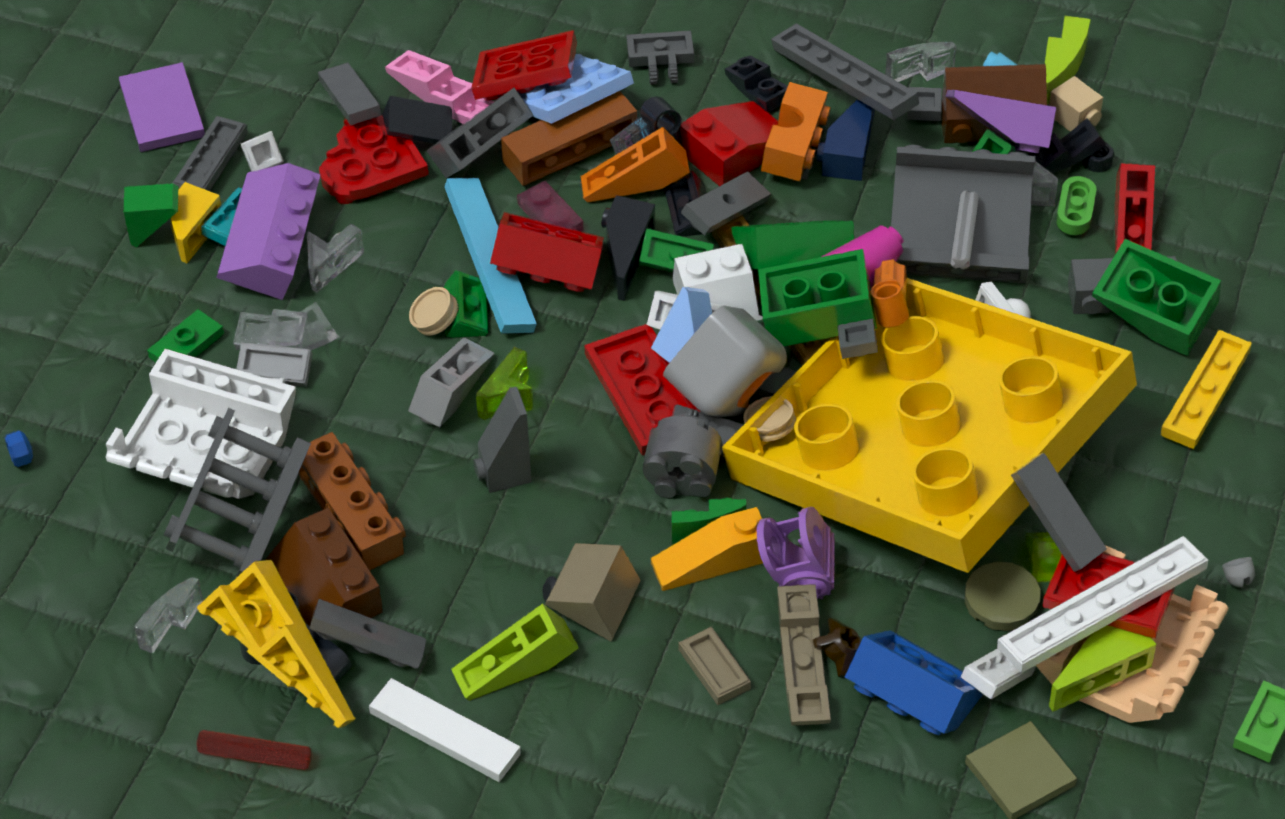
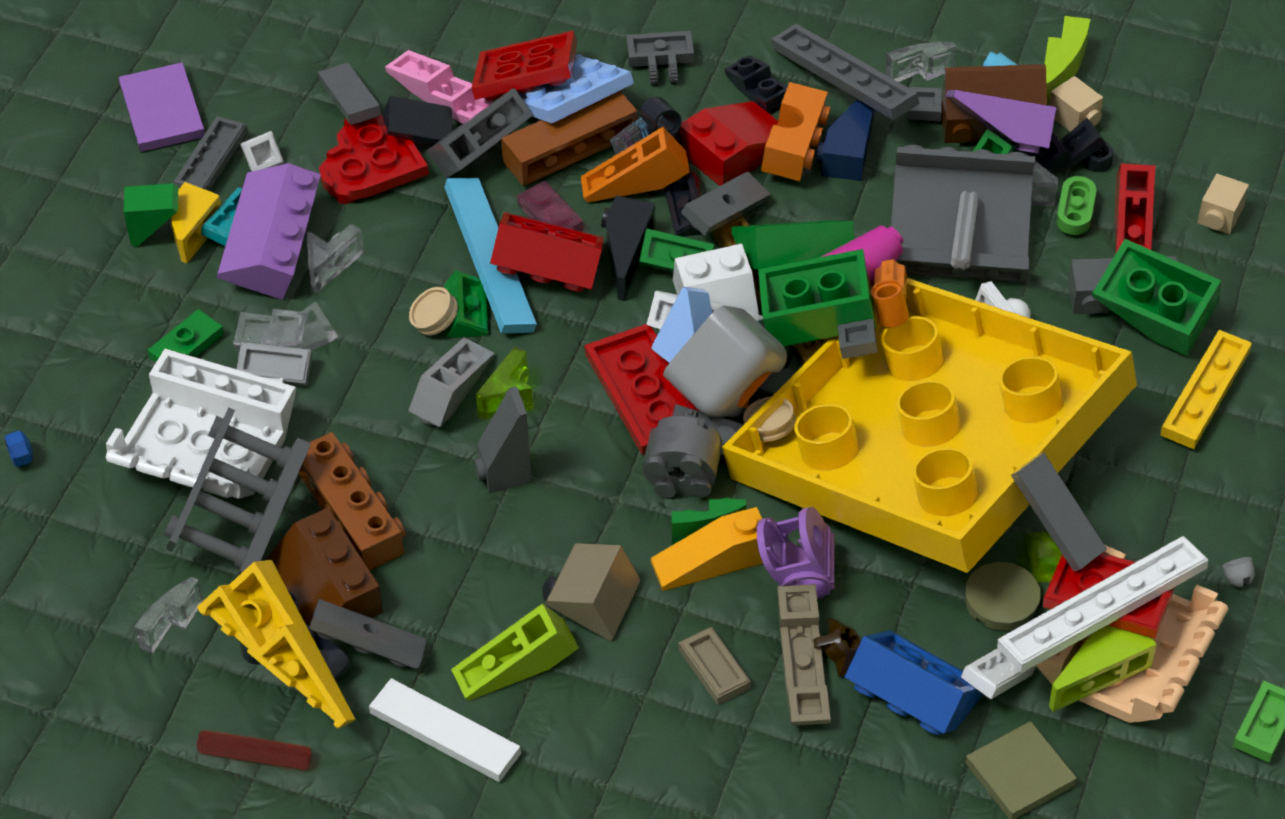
(1223, 203): none -> tan brick

